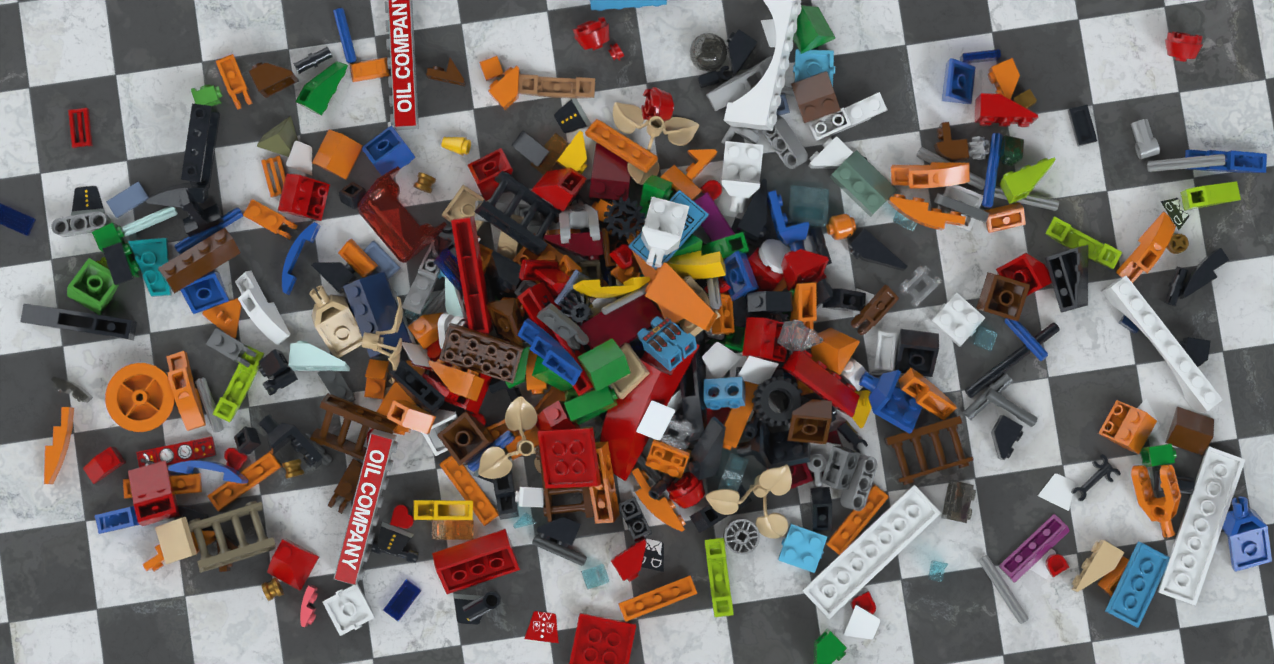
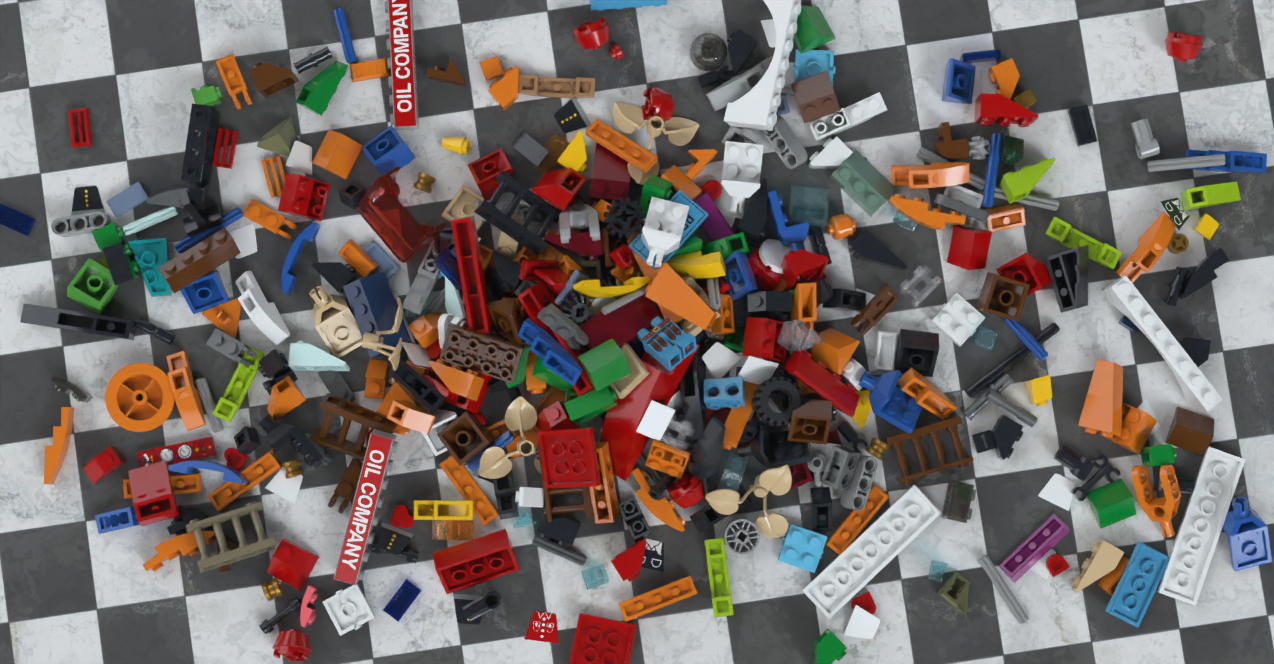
(155, 331): none -> black piece
(175, 540): tan tile -> none
(218, 147): none -> red tile
(245, 240): none -> white sticker
(268, 625): none -> black bar
(284, 398): none -> orange slope
(285, 487): none -> white sticker
(292, 645): none -> red cone
(877, 448): none -> pearl gold wheel
(956, 592): none -> olive slope
(969, 247): none -> red slope
(983, 441): none -> black tile
(1039, 390): none -> yellow slope
(1078, 465): none -> black piece
(1104, 401): none -> orange slope
(1111, 503): none -> green slope
(1206, 226): none -> yellow slope

